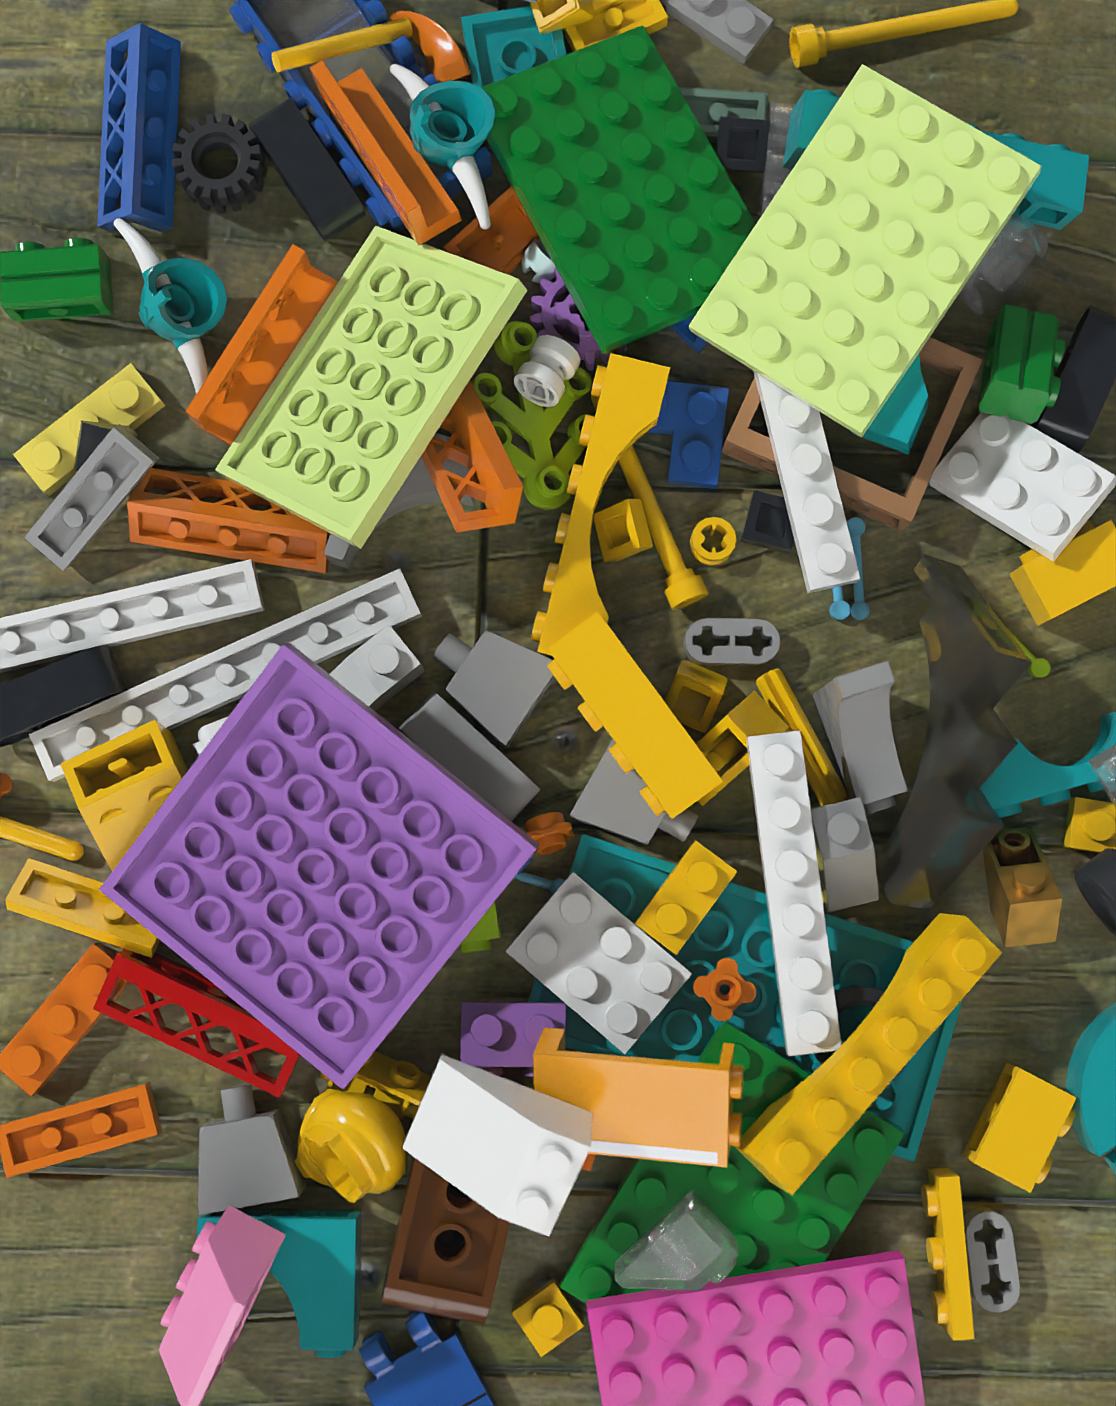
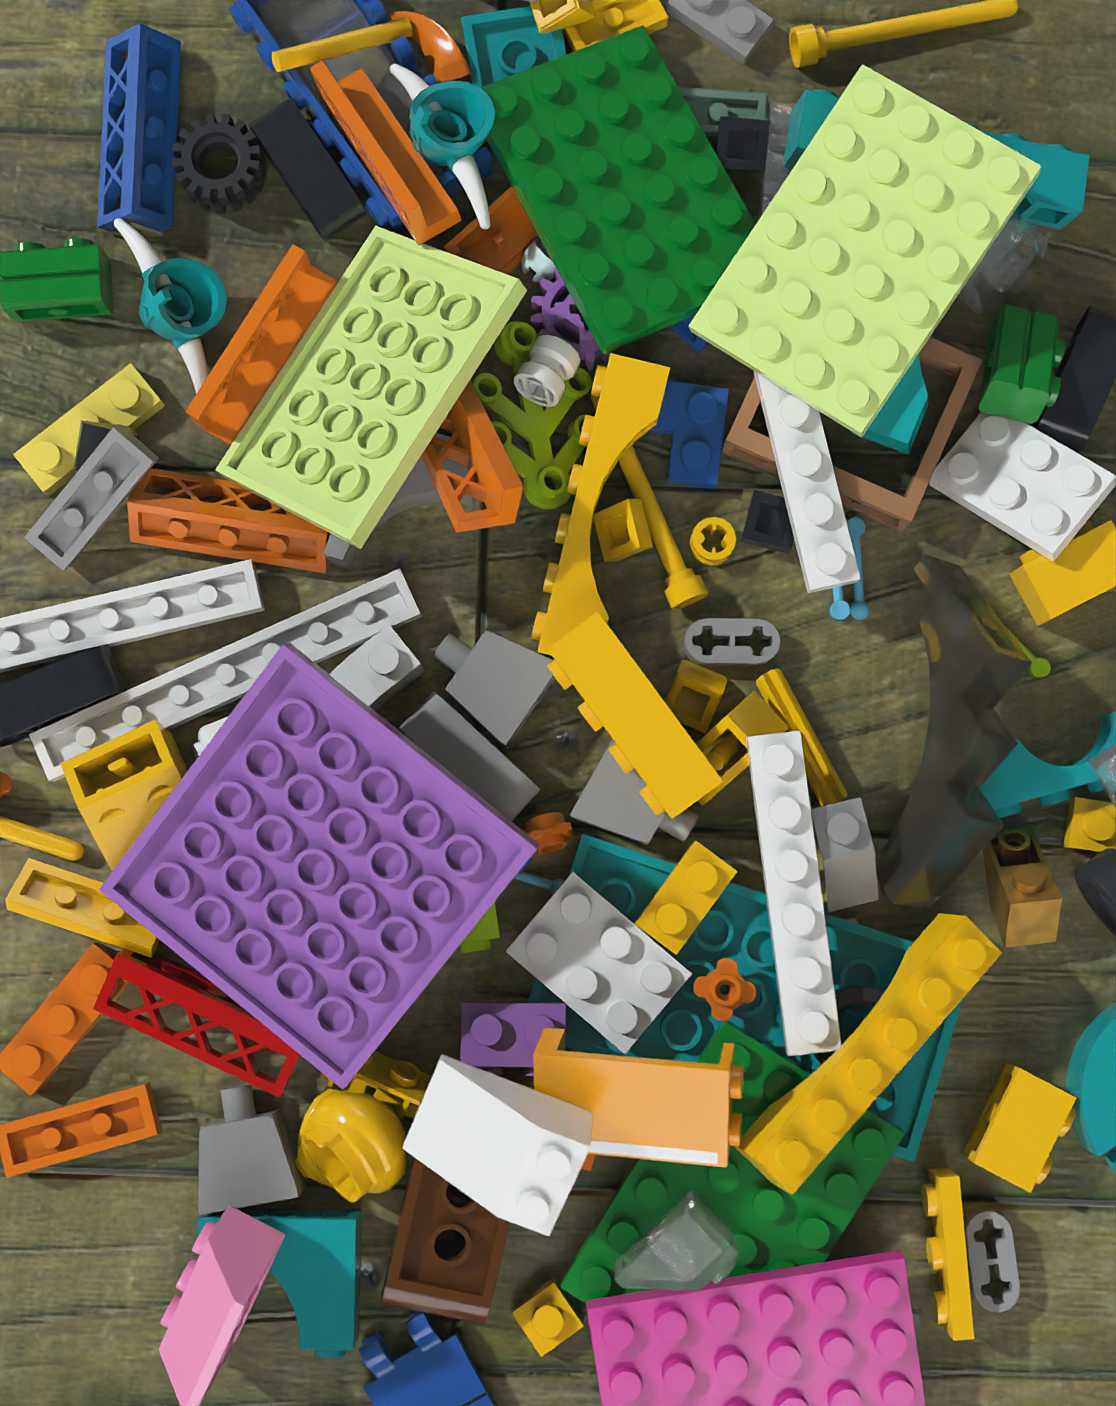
(861, 735): light grey arch -> none

